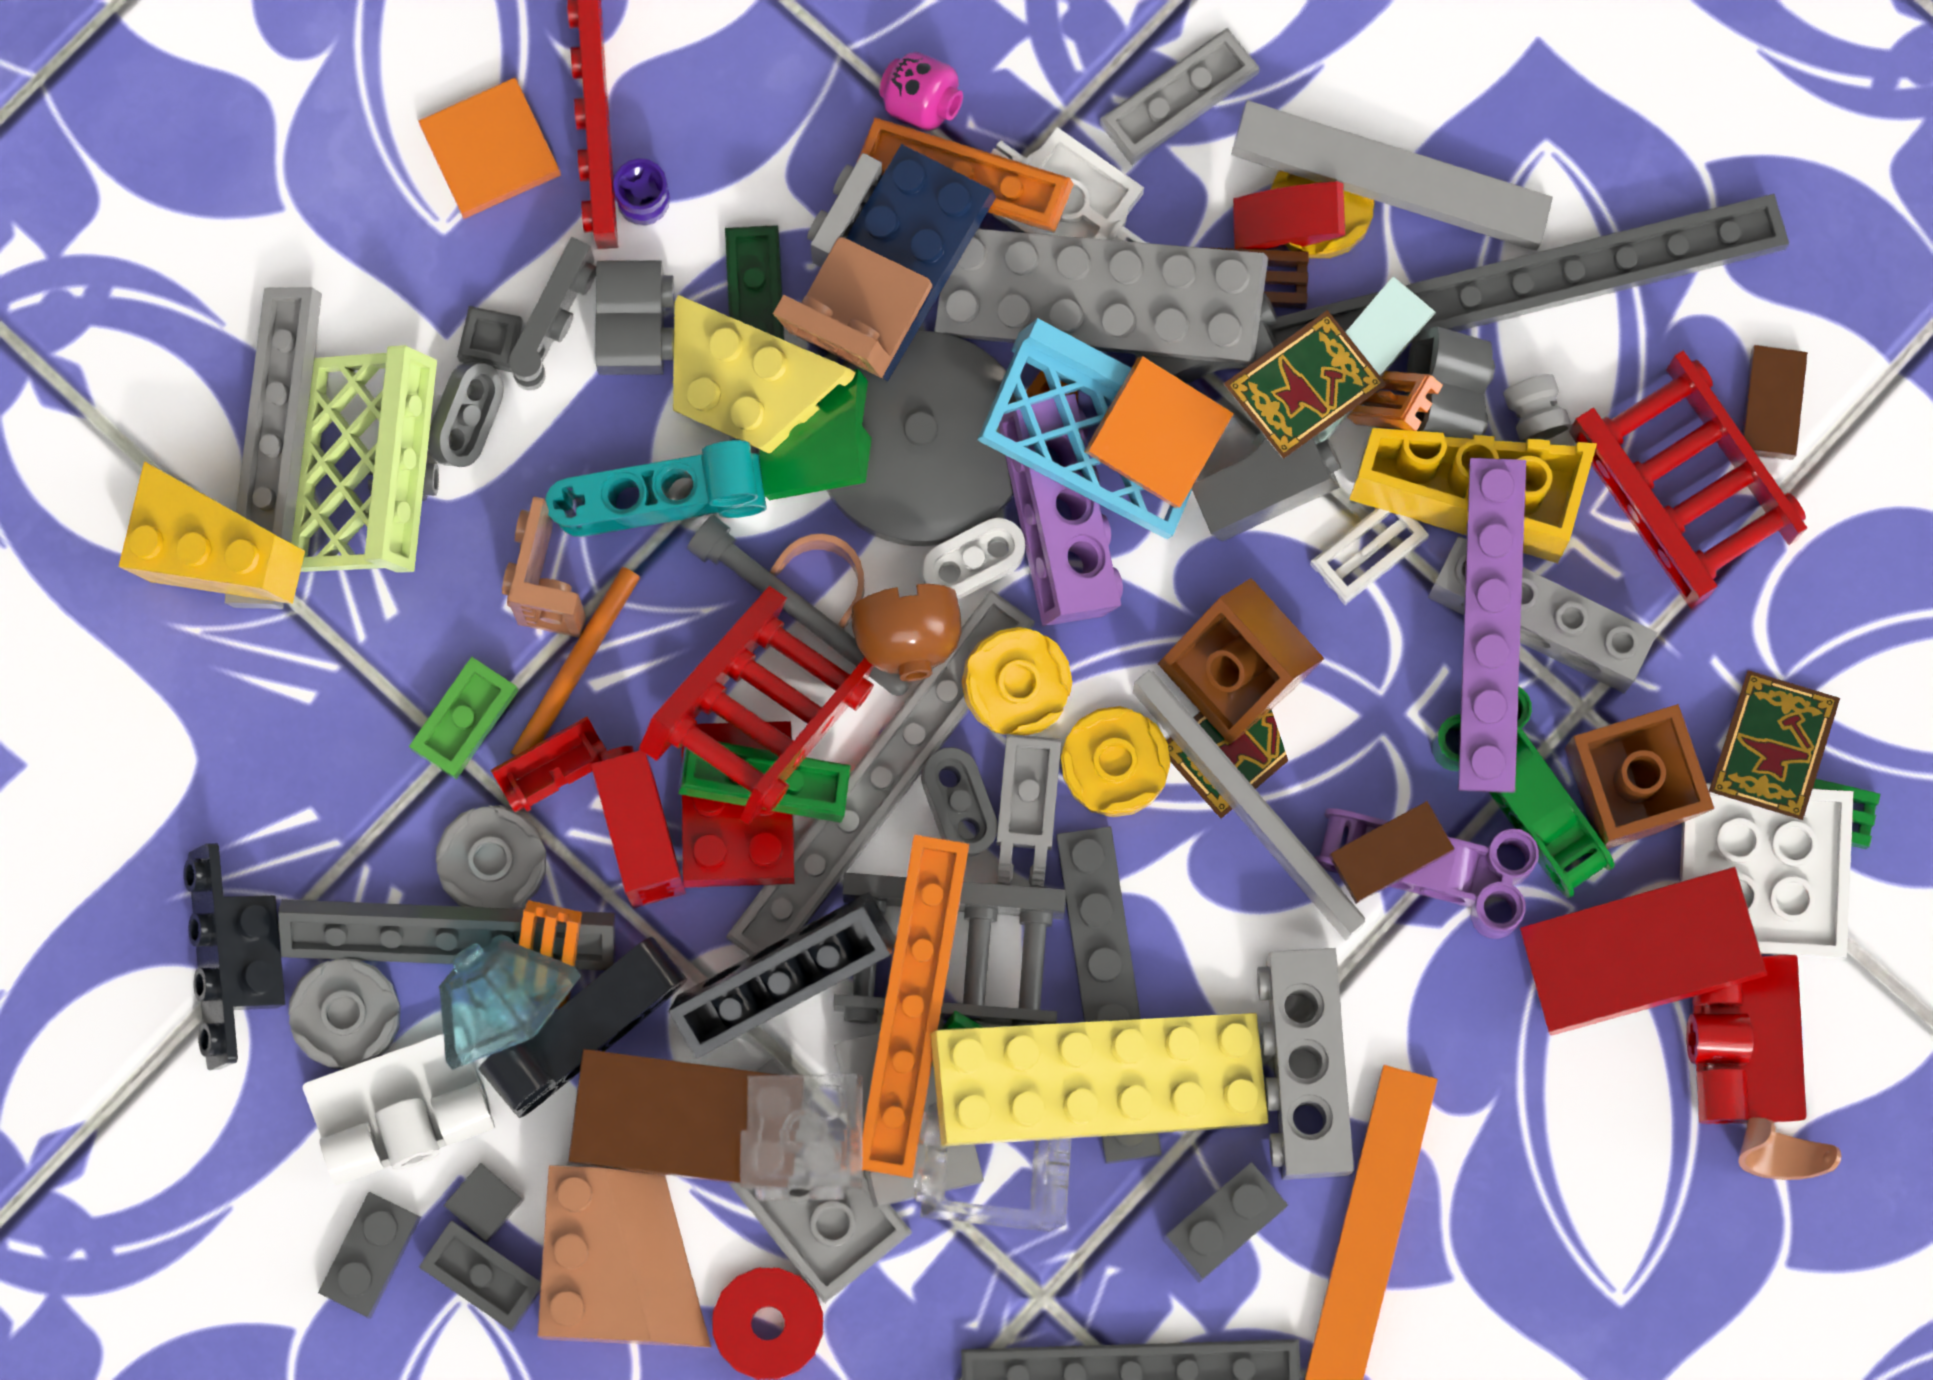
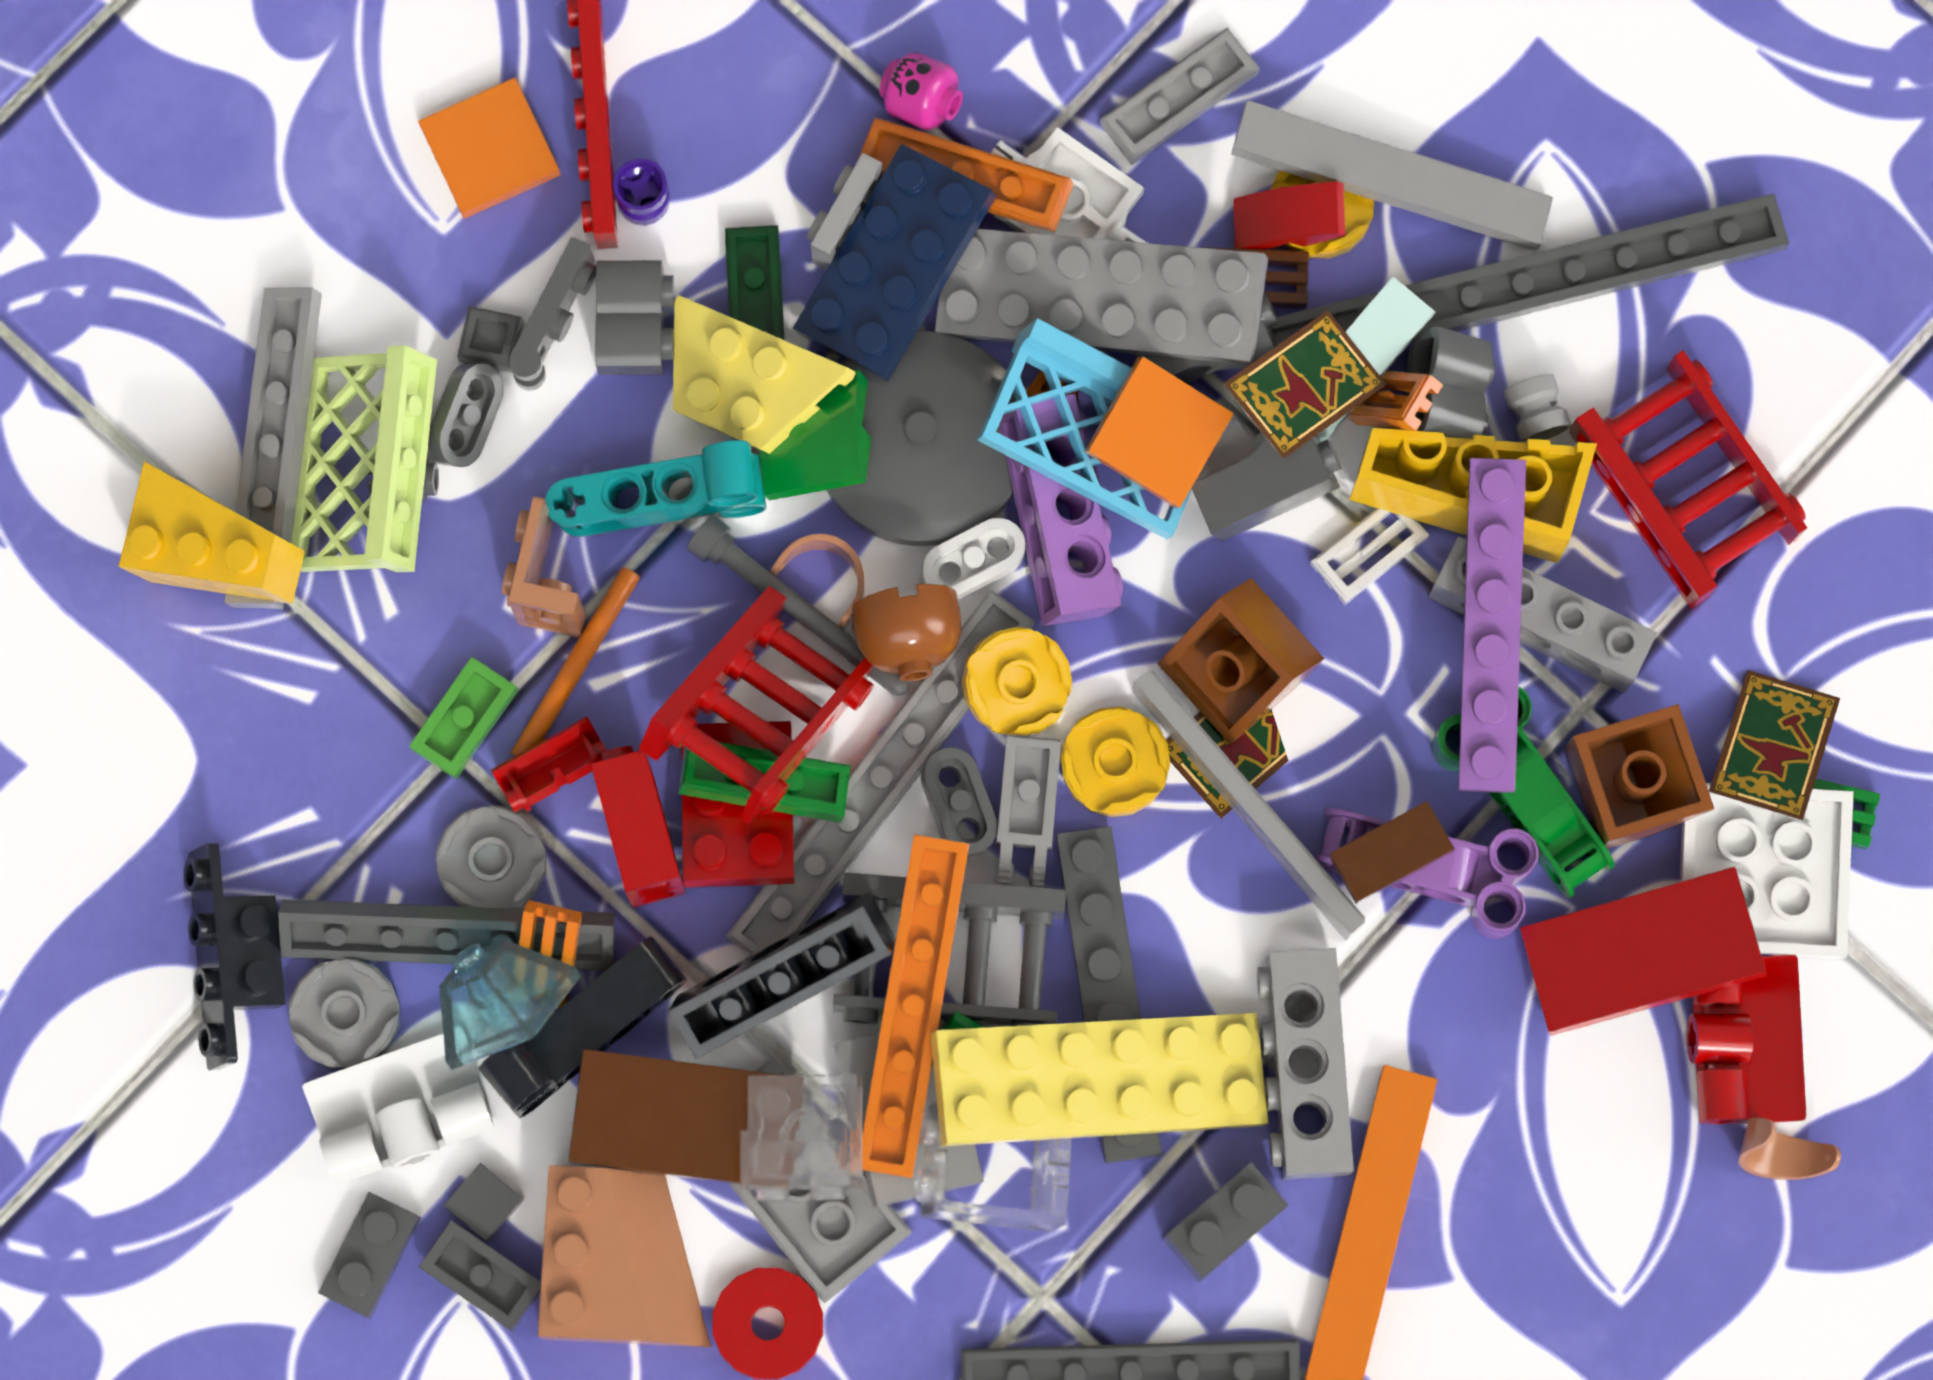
(857, 306): nougat bracket -> none
(1774, 401): reddish brown tile -> none

